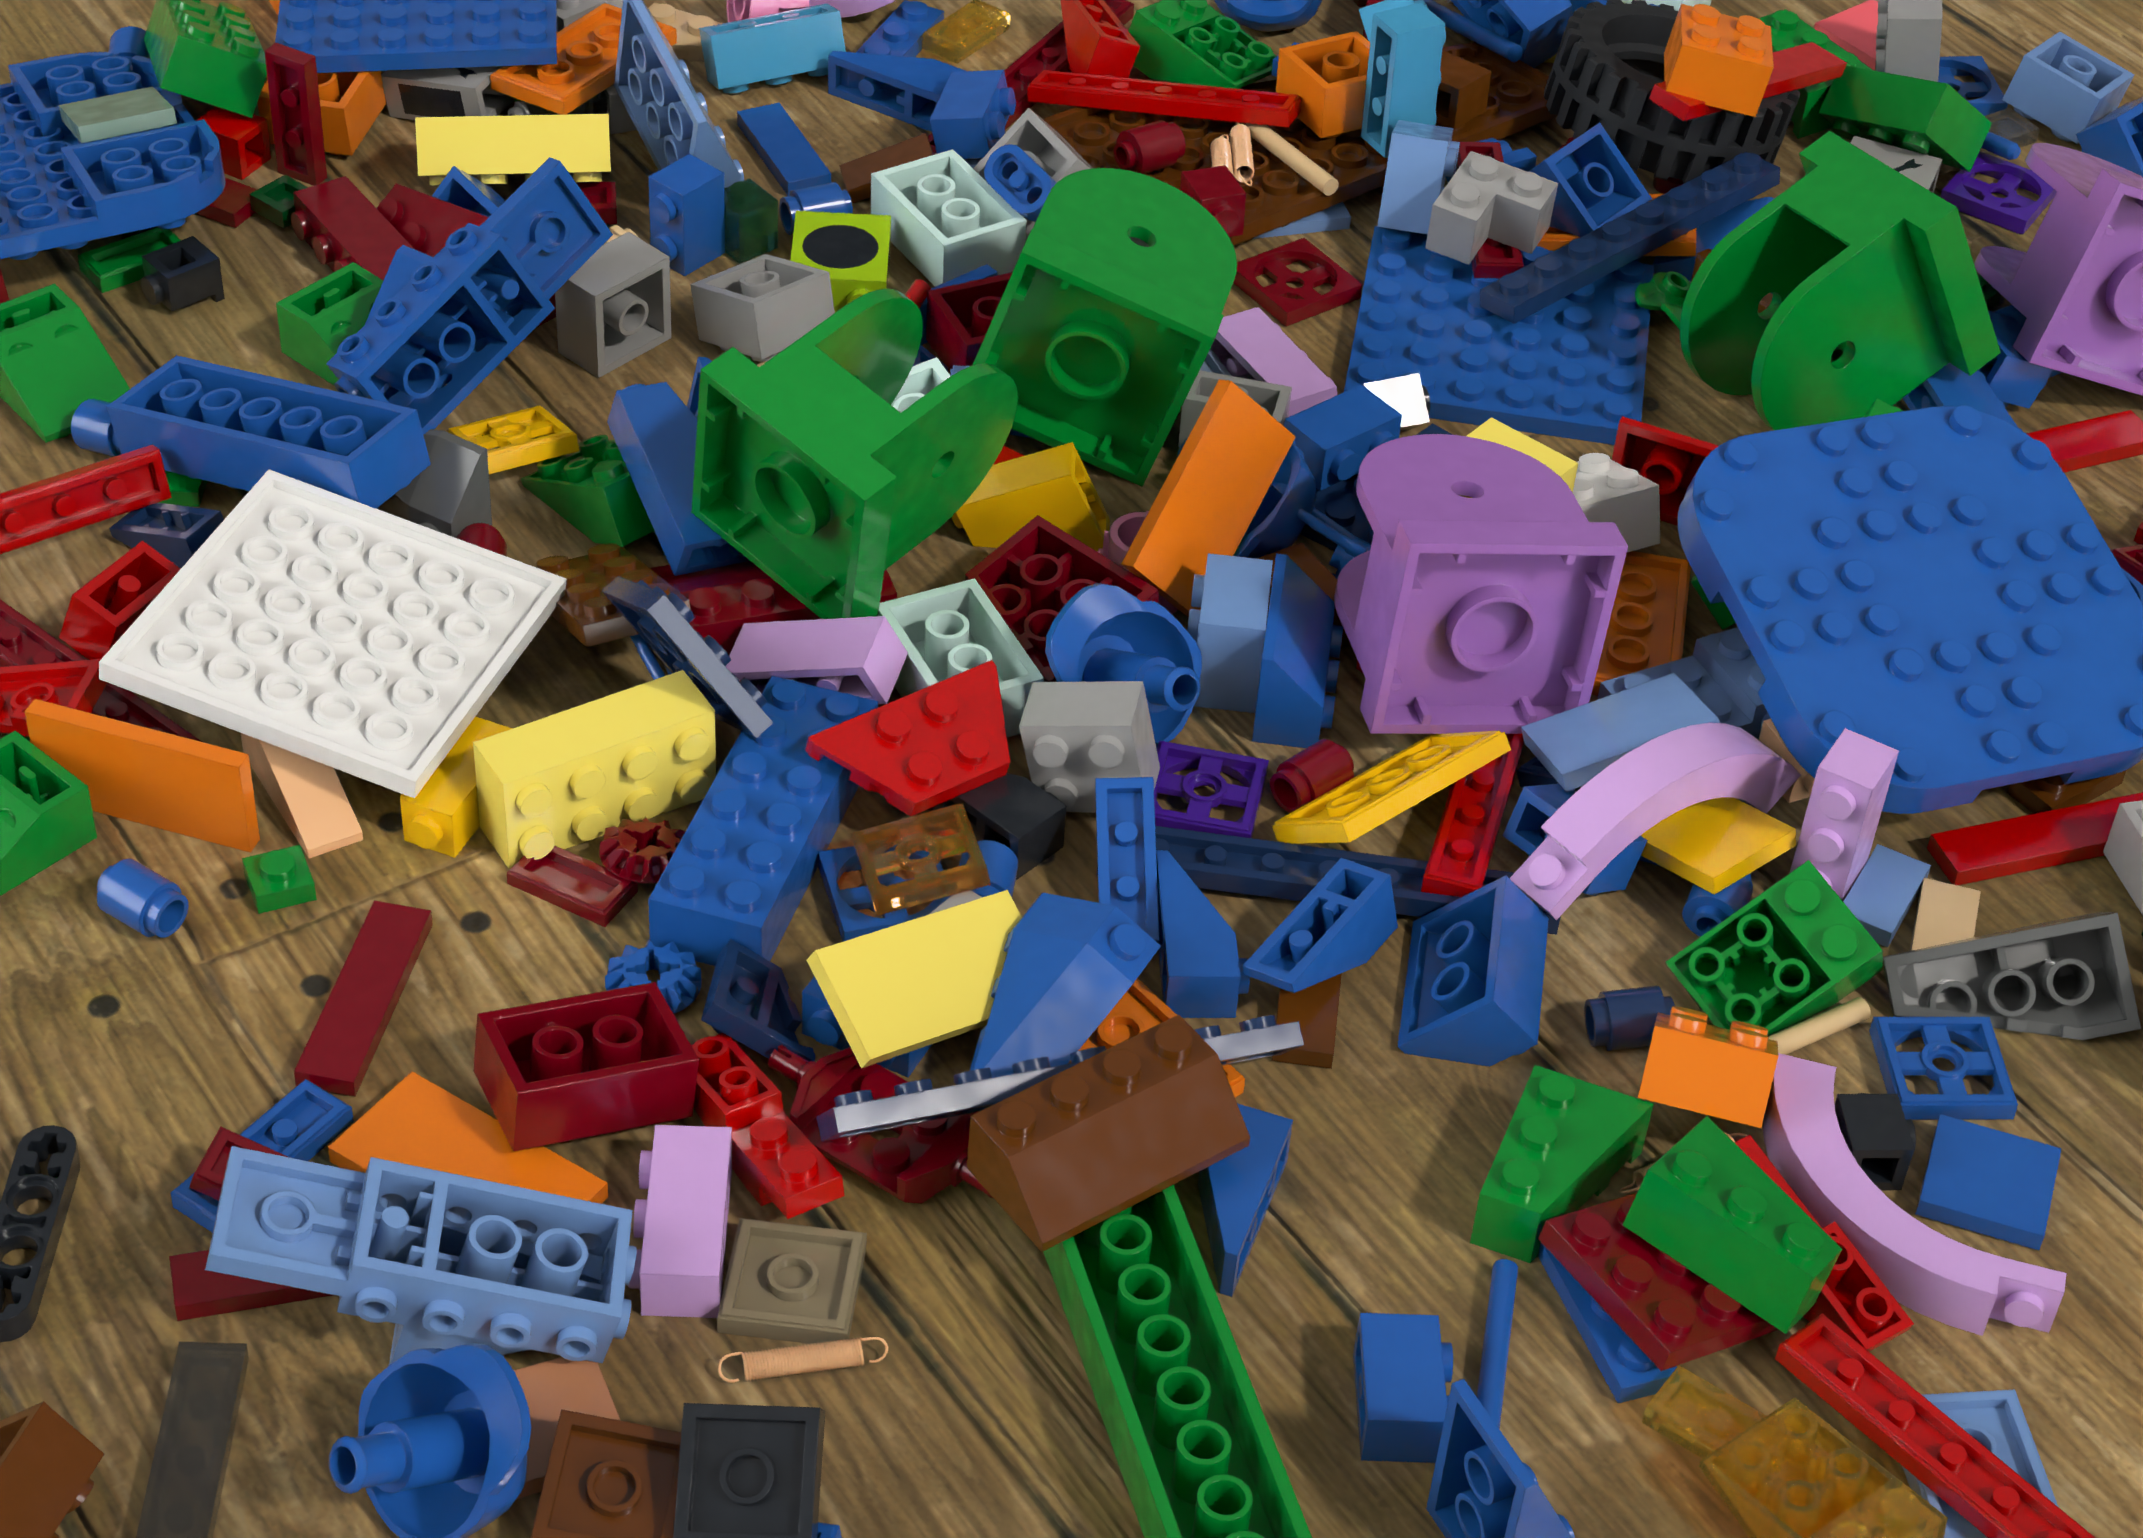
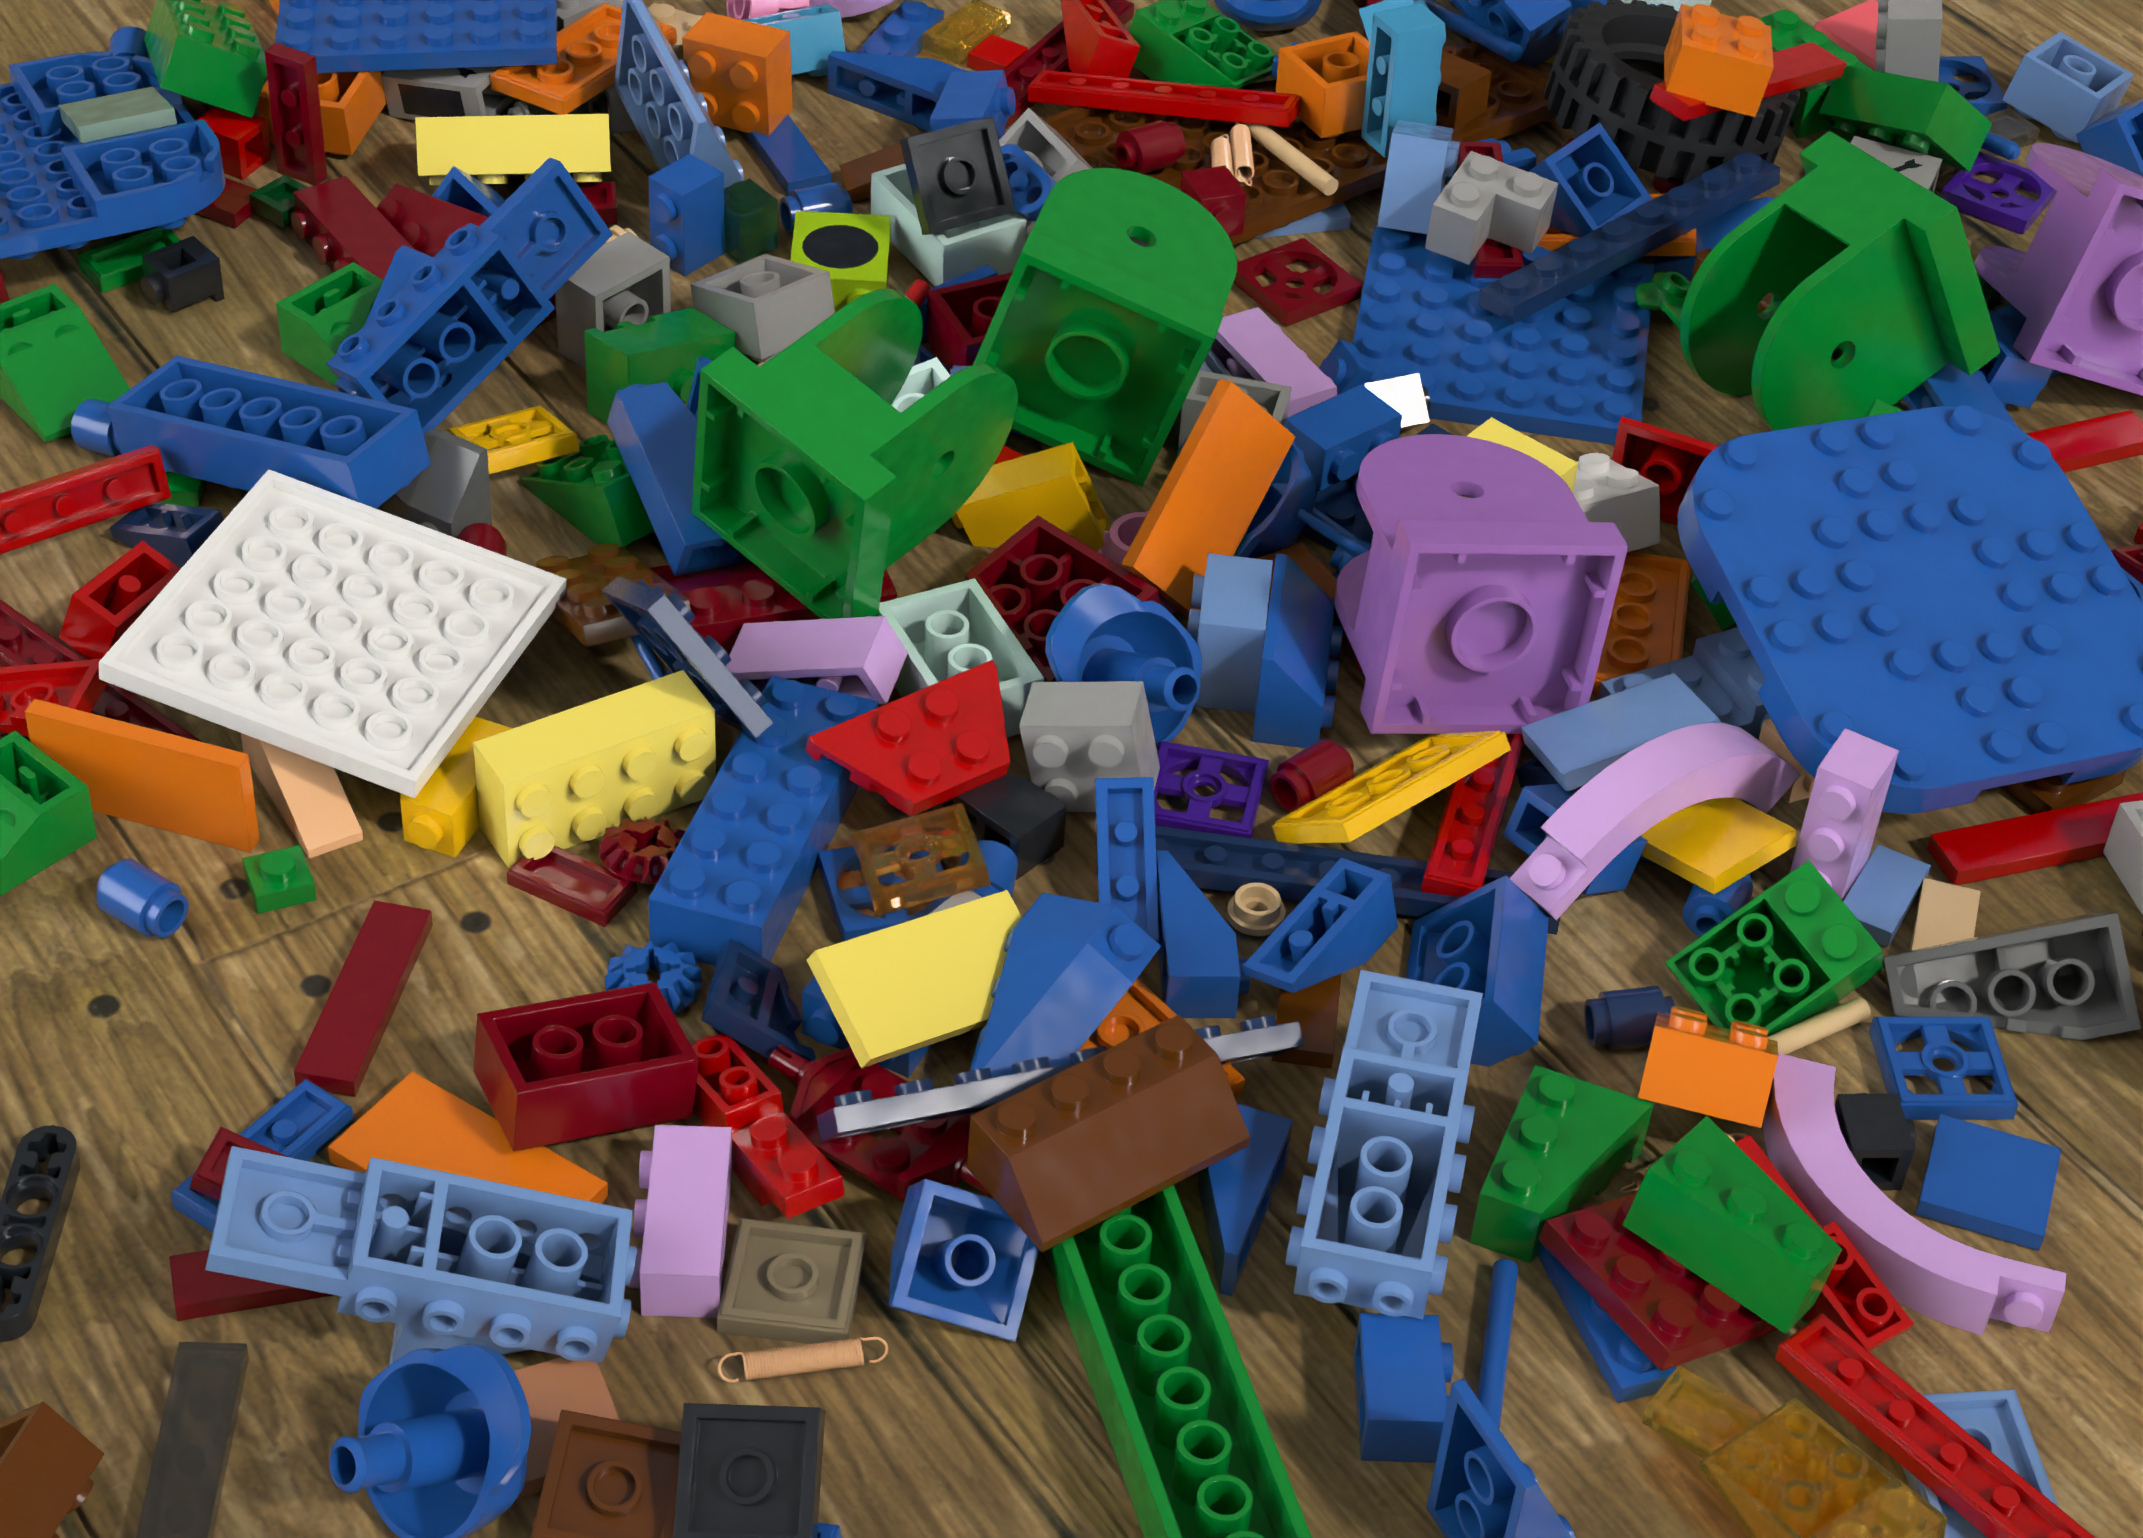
(650, 354): none -> green wedge
(740, 72): none -> orange brick
(957, 175): none -> black tile
(960, 1261): none -> blue slope
(994, 54): none -> red tile
(1256, 909): none -> tan plate
(1346, 367): none -> blue plate
(1388, 1149): none -> medium blue wedge

